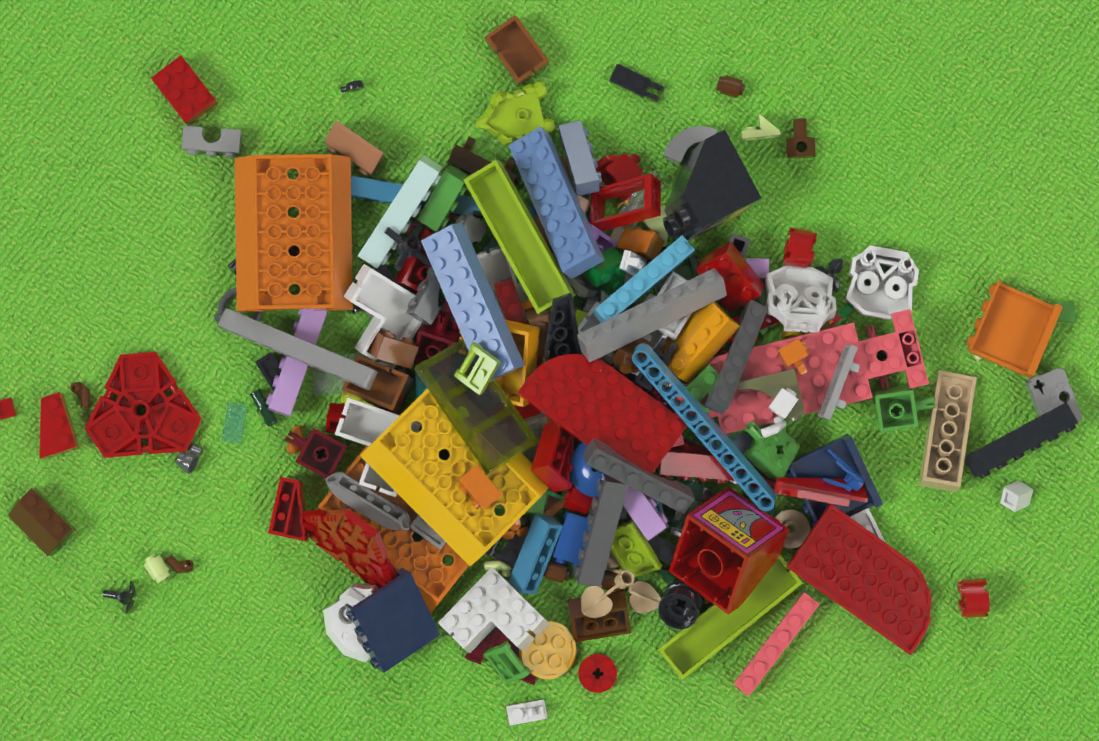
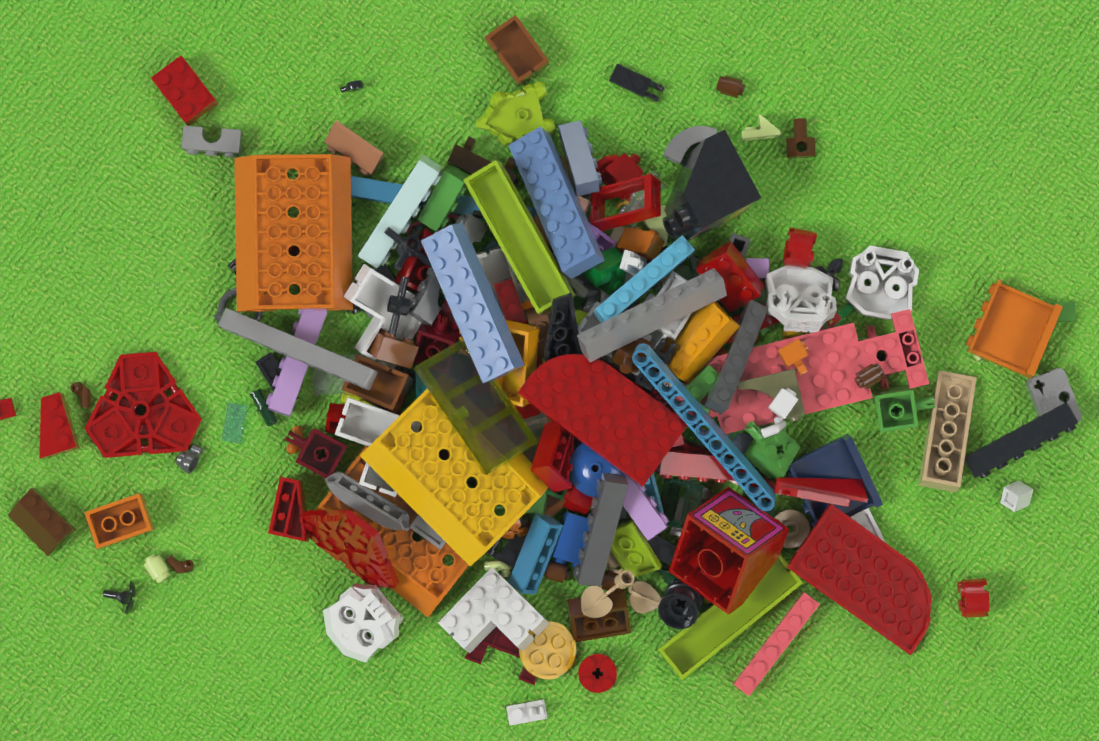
(119, 521): none -> orange brick
(393, 622): dark blue panel -> none
(398, 305): none -> black bar
(479, 488): orange piece -> none
(482, 370): lime plate -> none
(506, 668): bright green plate -> none
(611, 463): dark grey arch -> none
(844, 365): light grey hinge -> none
(852, 479): blue plant -> none
(869, 376): none -> reddish brown brick

